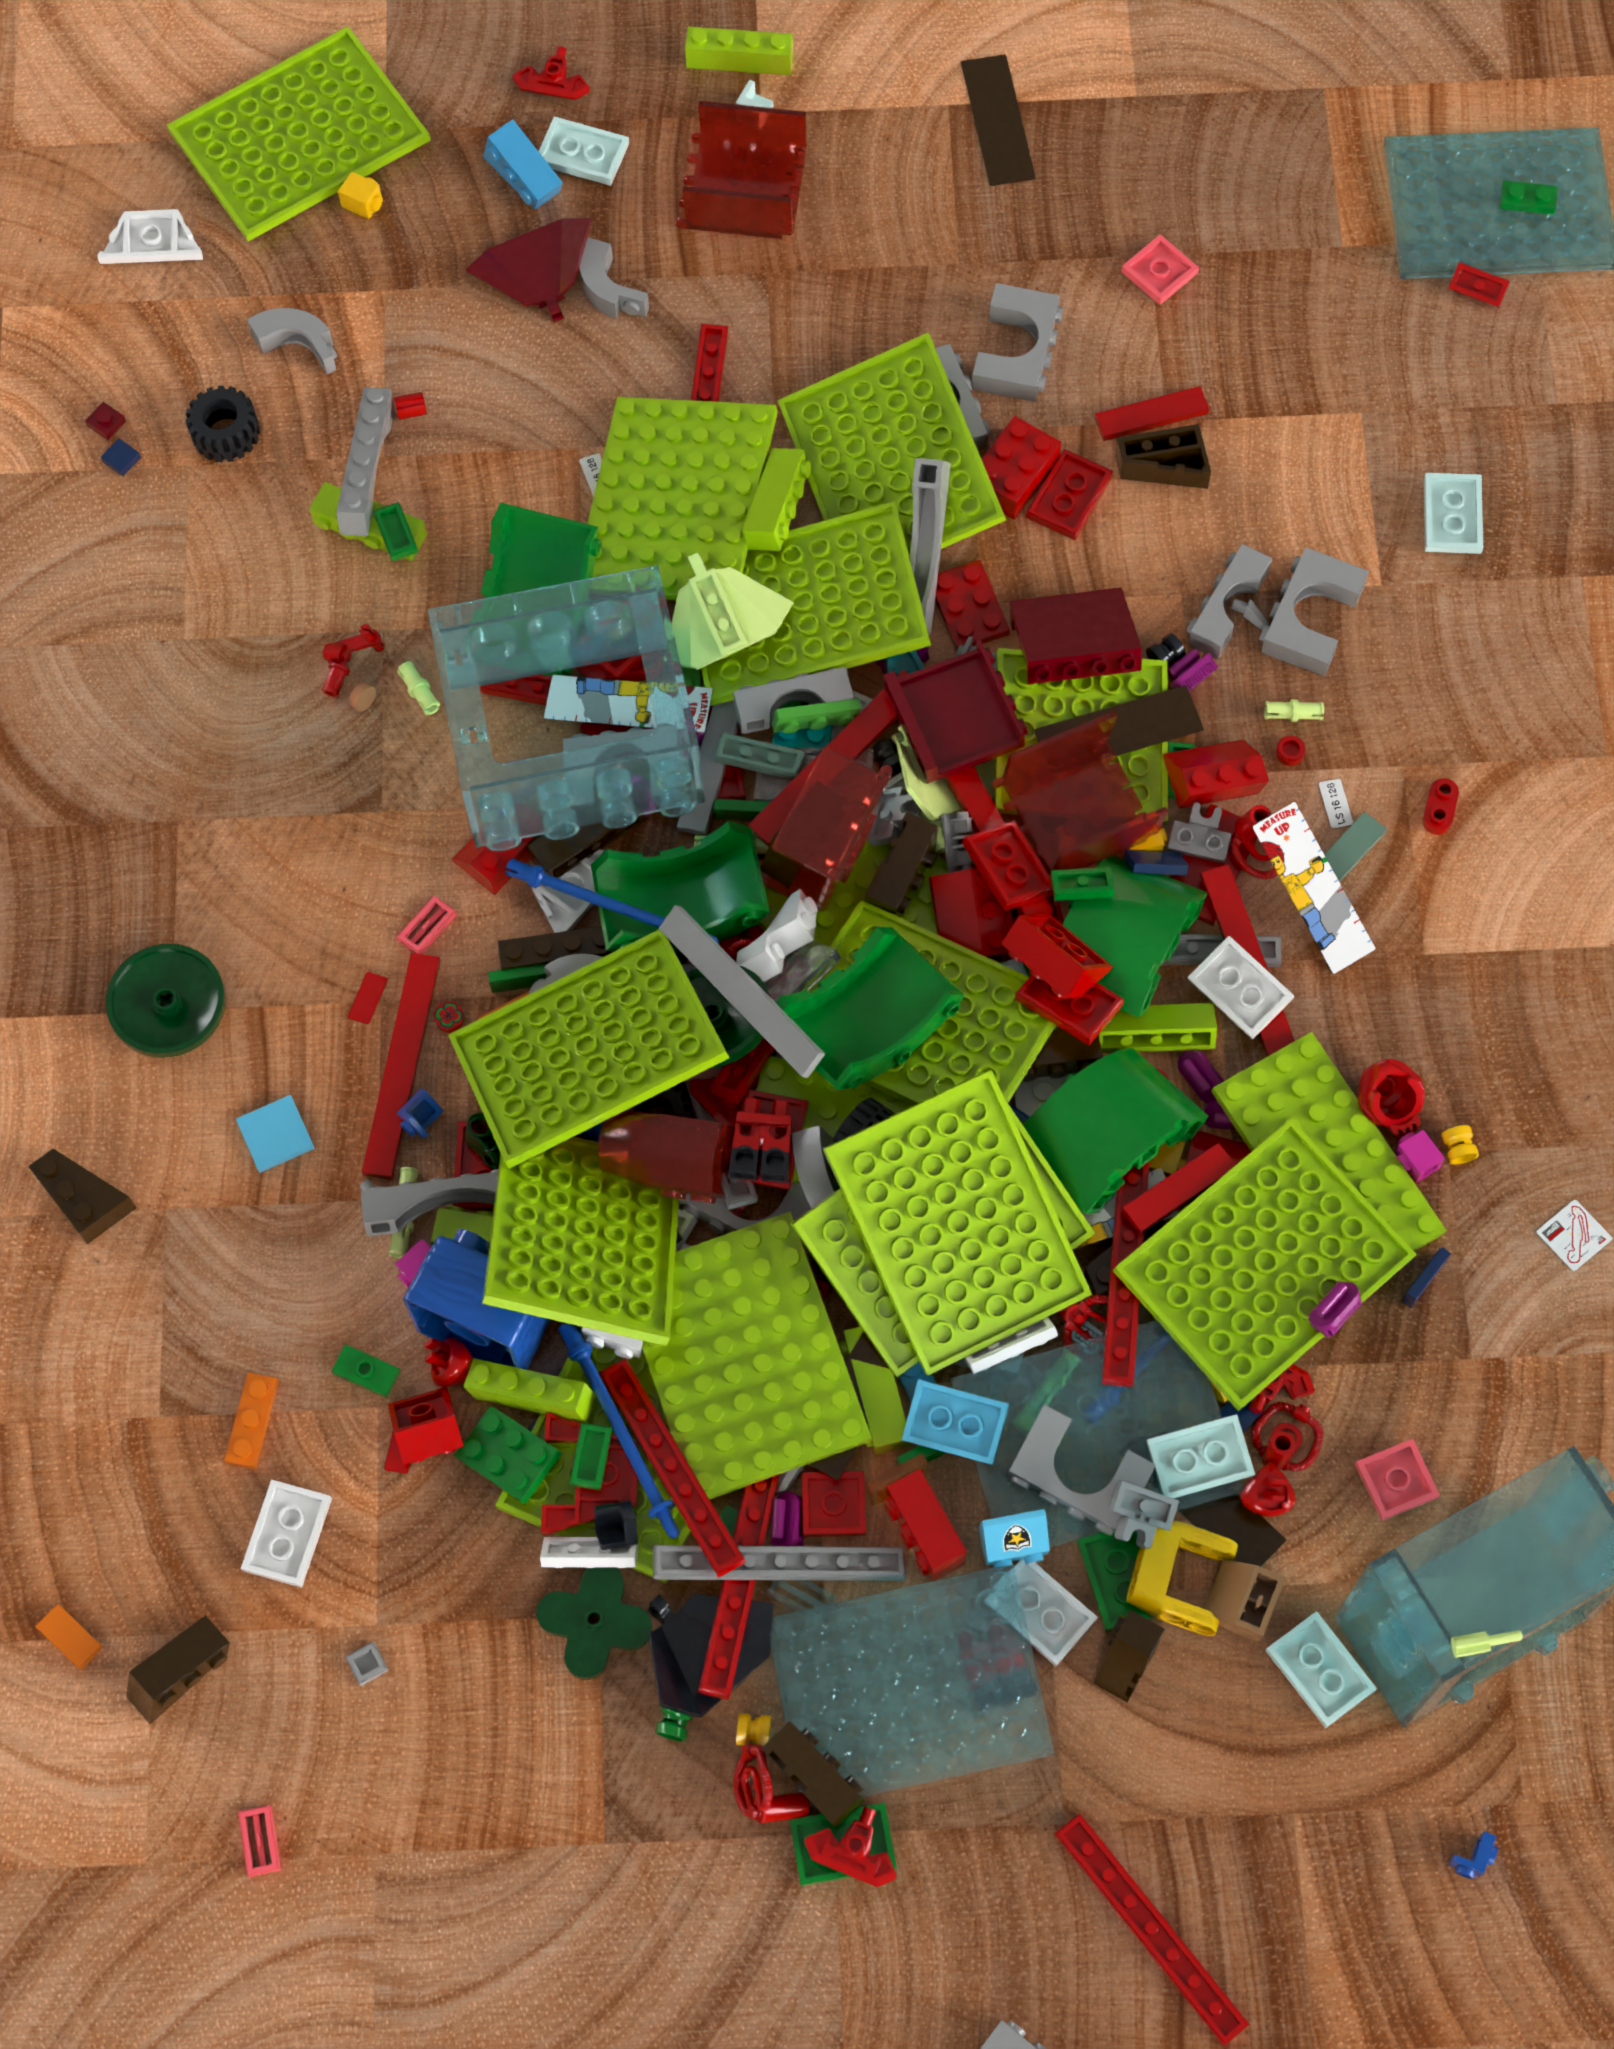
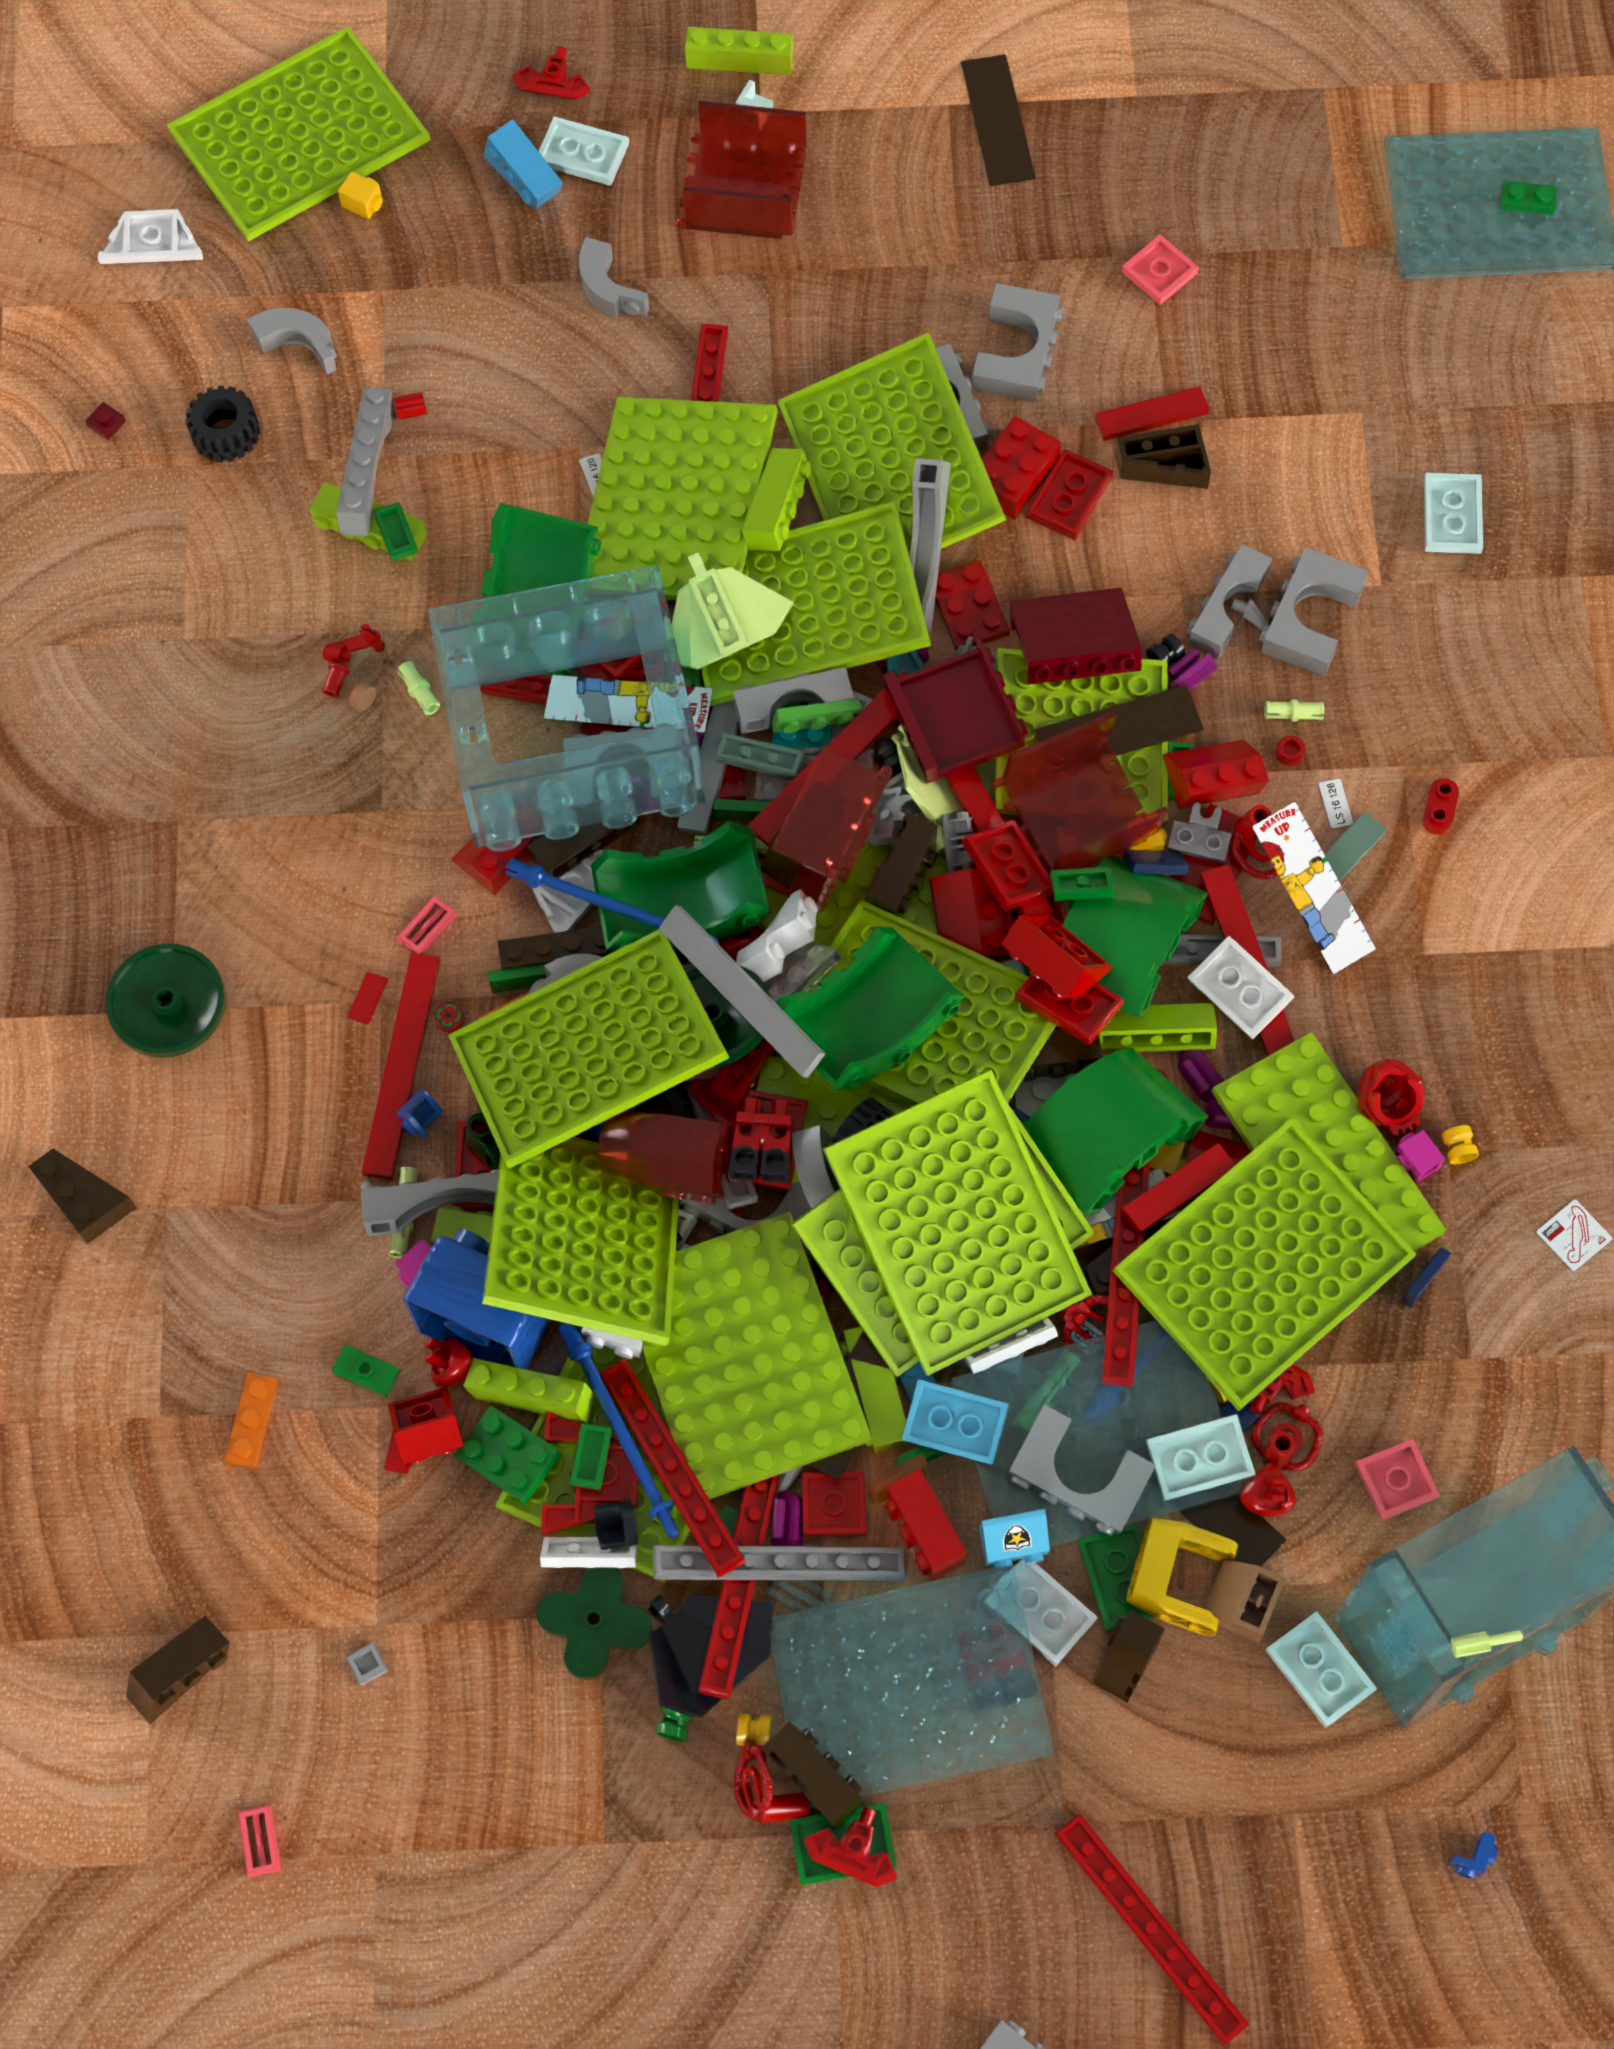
(69, 1637): orange tile -> none
(120, 457): dark blue tile -> none
(275, 1133): medium azure tile -> none
(286, 1533): white plate -> none
(537, 264): dark red panel -> none
(1141, 1512): light grey plate -> none
(1335, 1308): magenta piece -> none
(1479, 285): red plate -> none

